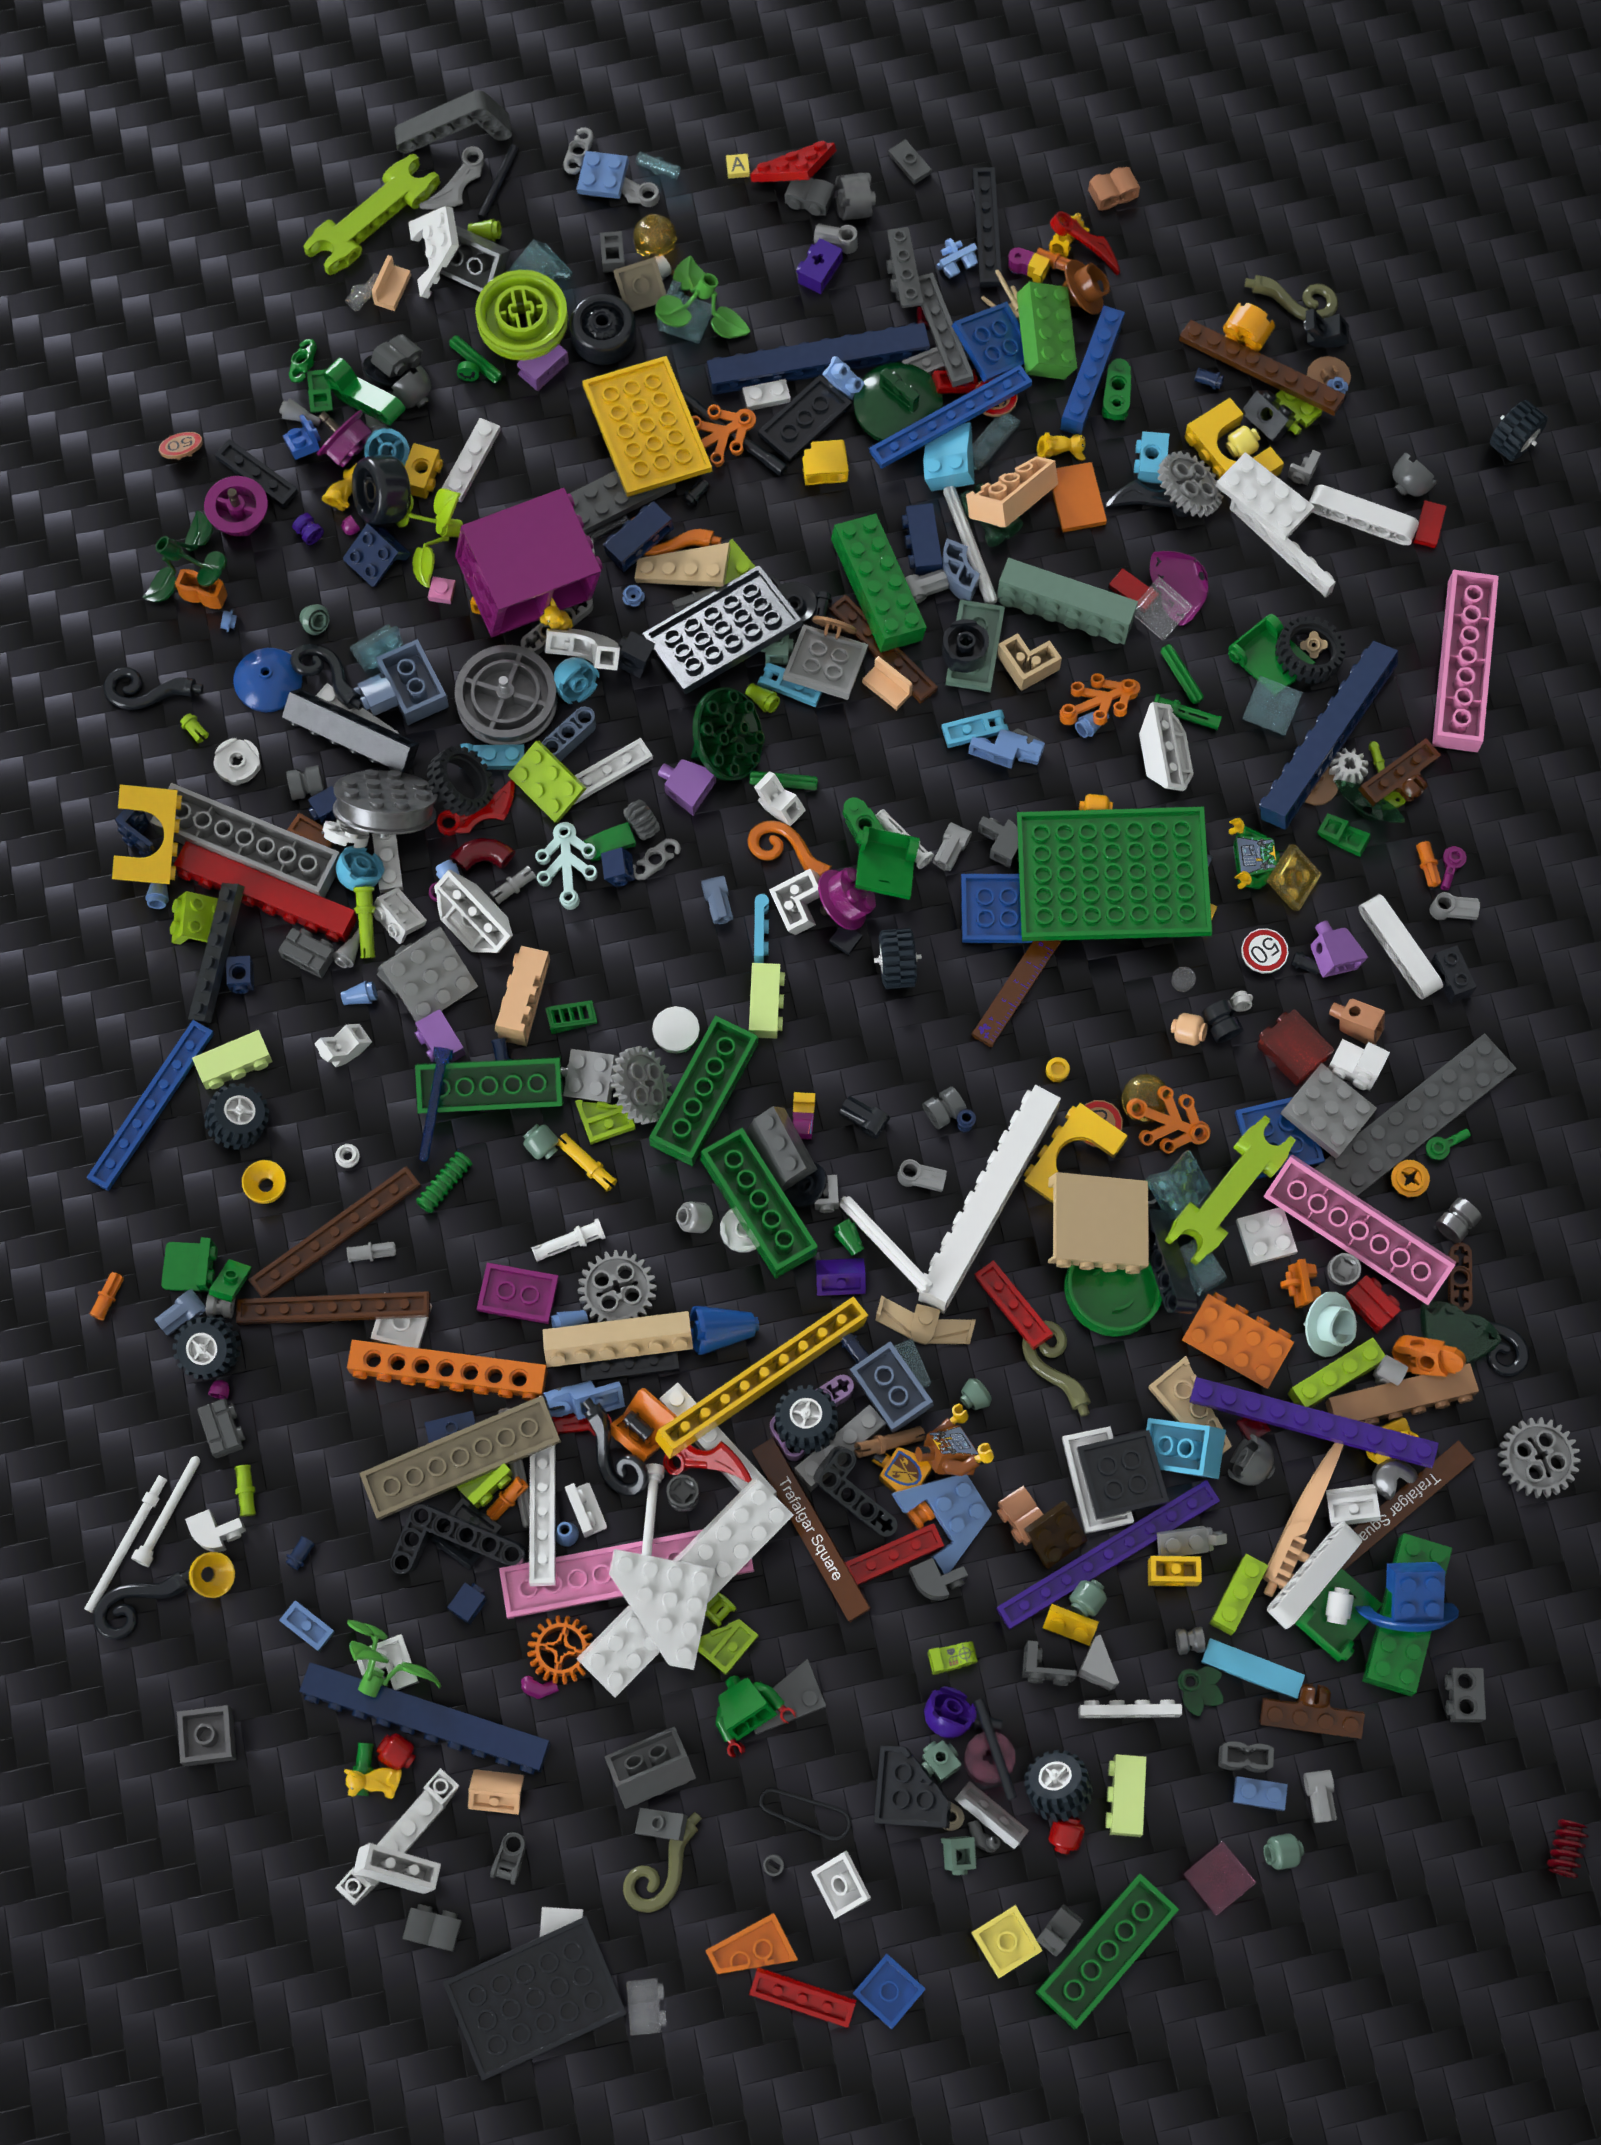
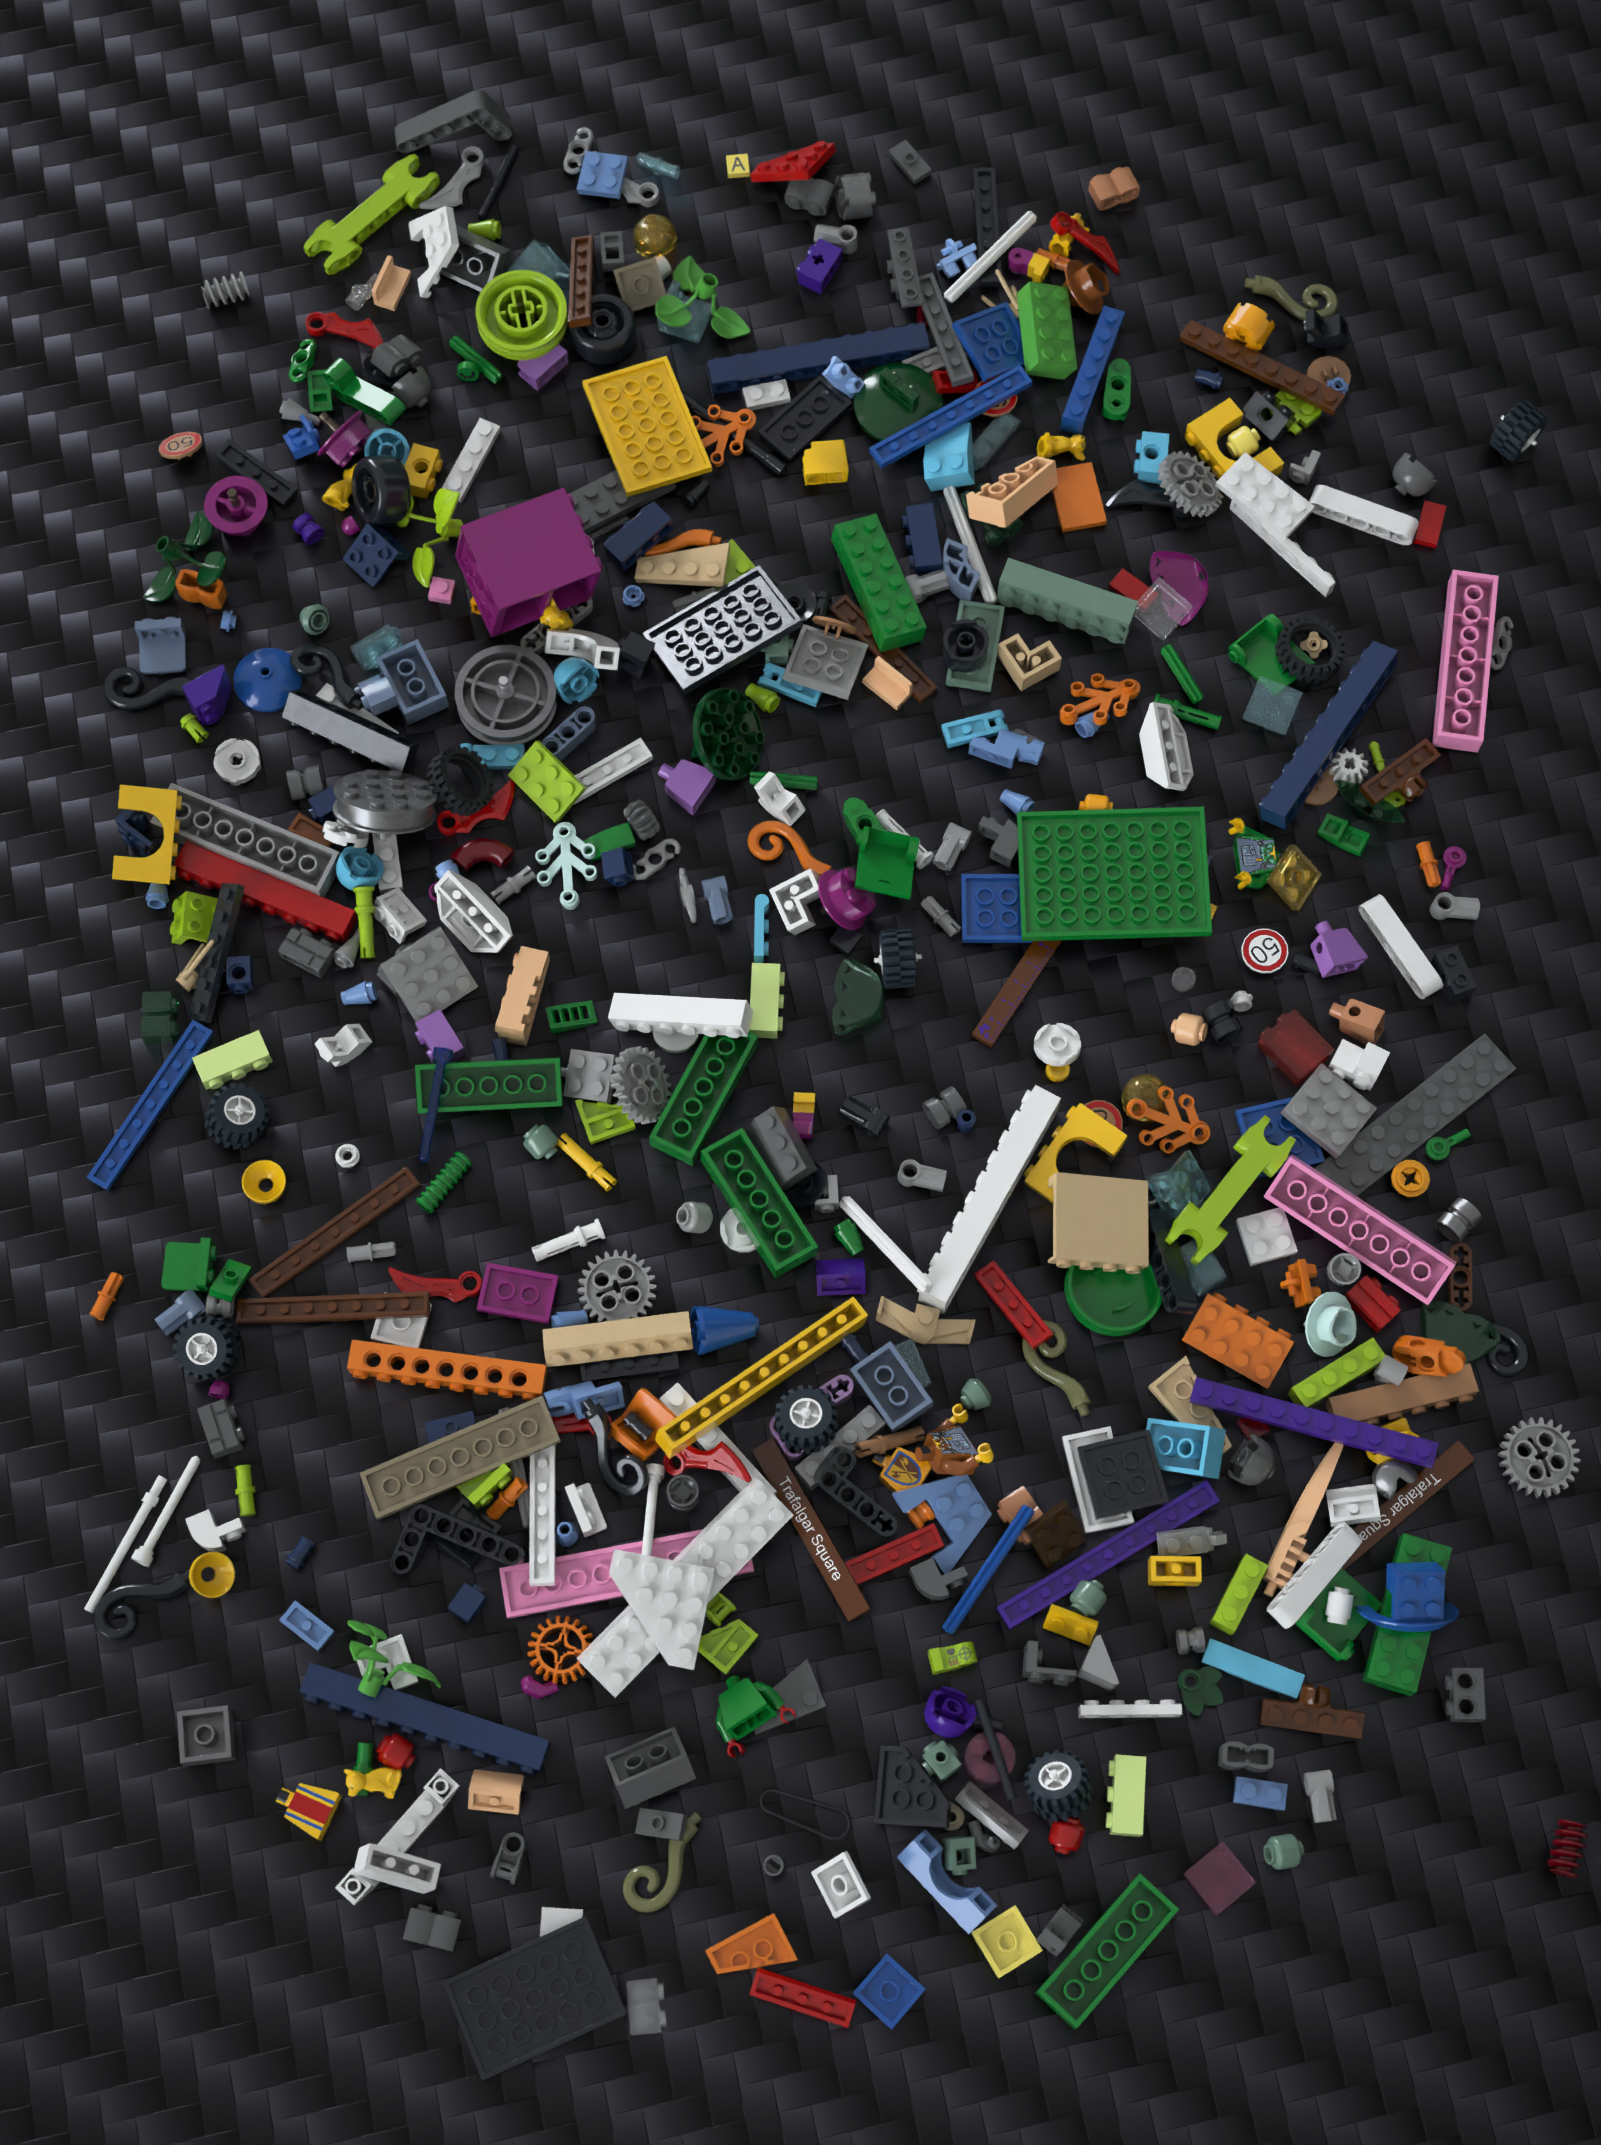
(159, 1023): none -> clear green piece
(161, 645): none -> sand blue bracket
(188, 977): none -> tan plant
(209, 695): none -> dark purple slope
(224, 290): none -> light grey piece
(310, 1808): none -> torso
(361, 331): none -> red piece
(449, 1288): none -> red piece
(581, 281): none -> reddish brown tile
(680, 1015): none -> white brick
(687, 895): none -> light grey piece
(861, 1001): none -> clear green piece
(941, 916): none -> light grey axle
(964, 1904): none -> medium blue arch
(988, 1569): none -> blue axle
(990, 256): none -> white axle
(1017, 802): none -> medium blue cone
(1057, 1044): none -> white tile
(1500, 632): none -> light grey piece

